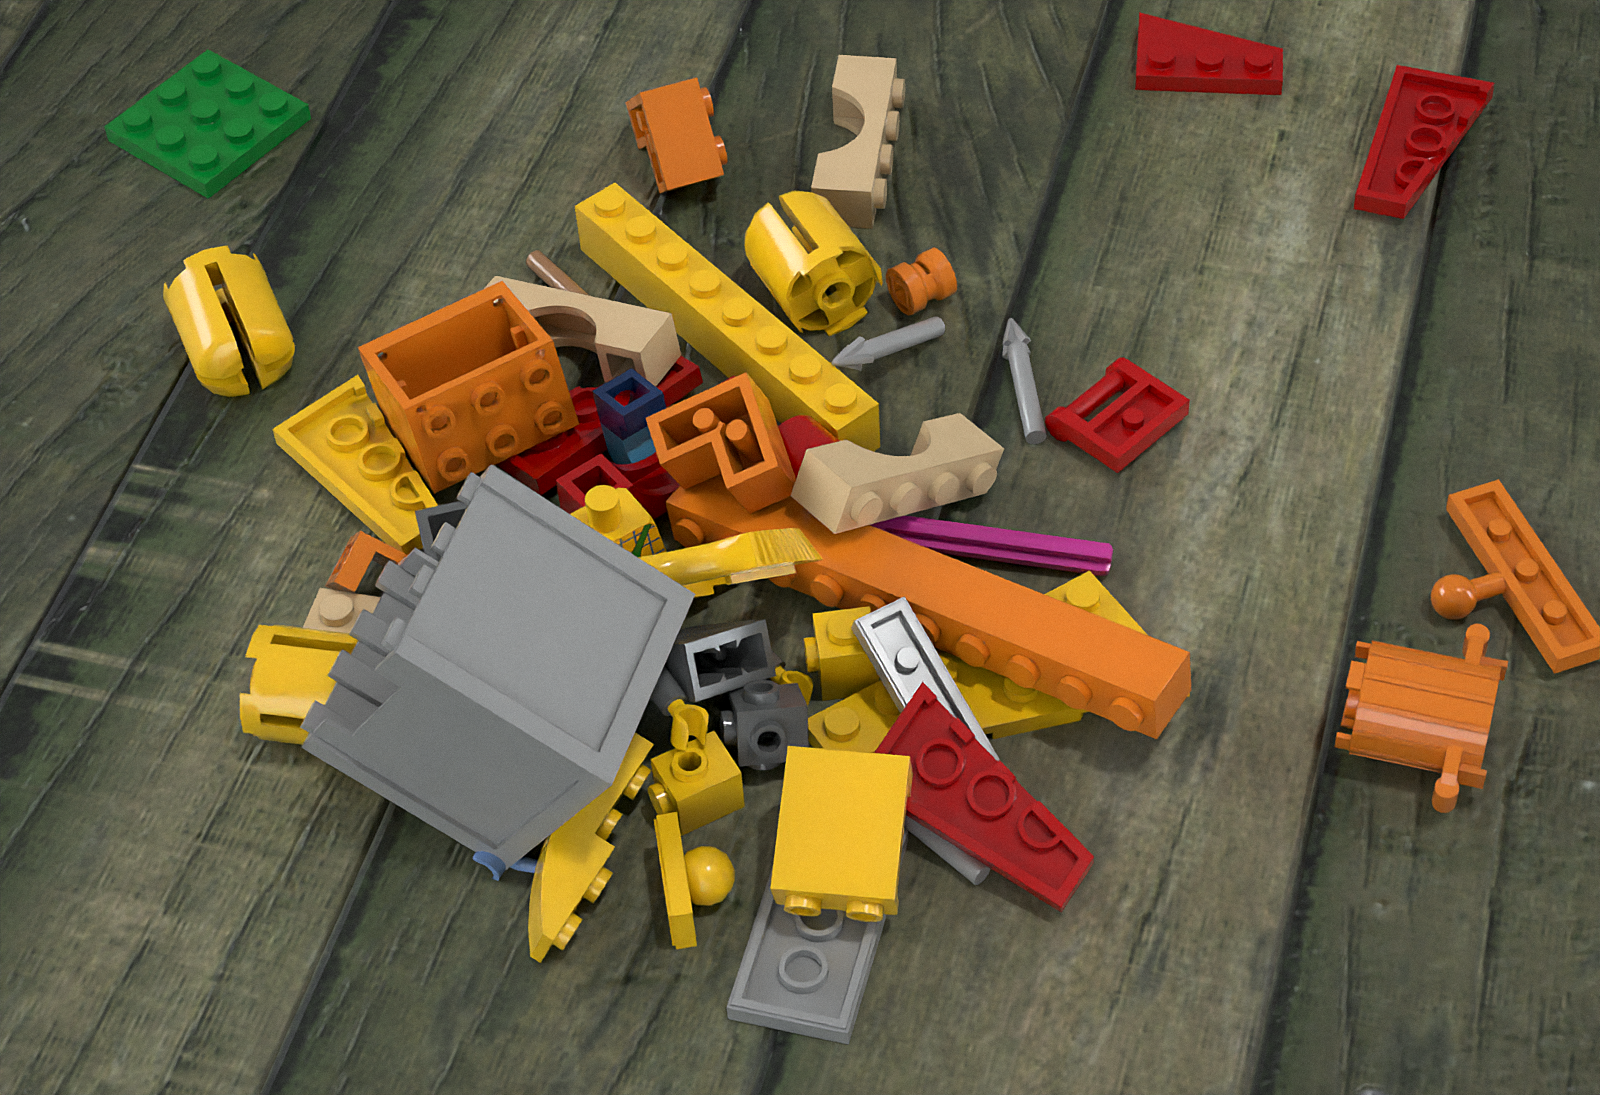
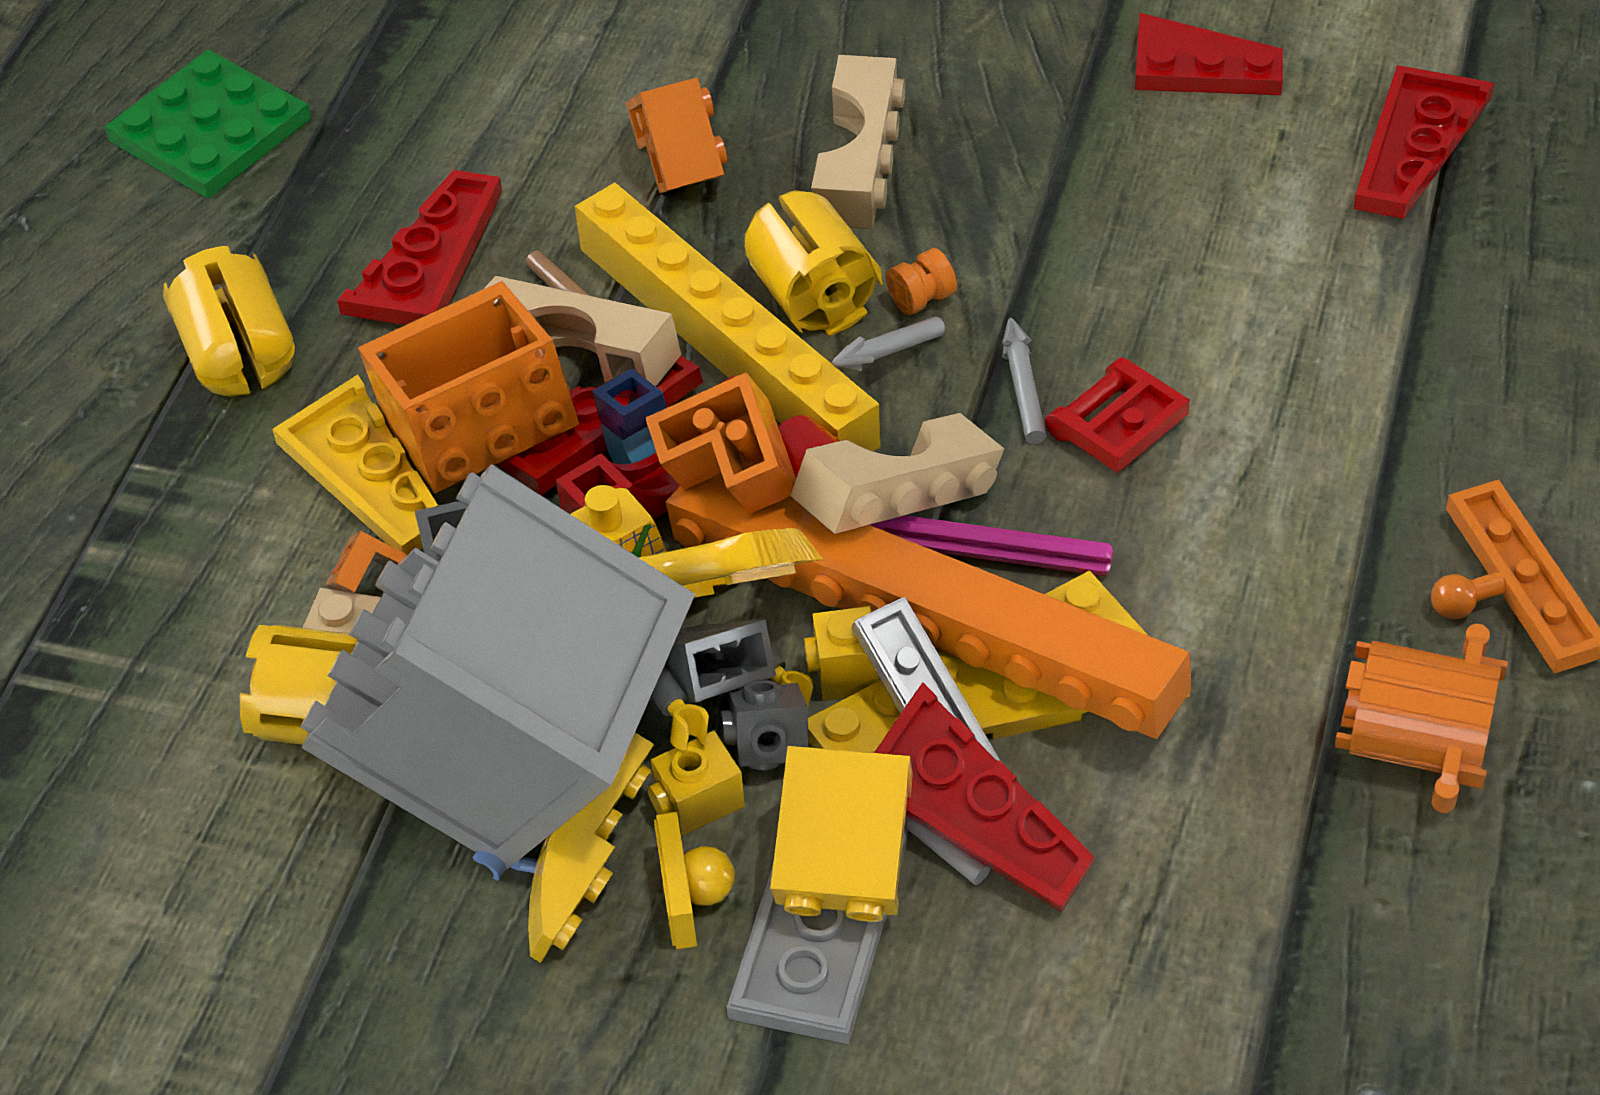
(428, 255): none -> red wing

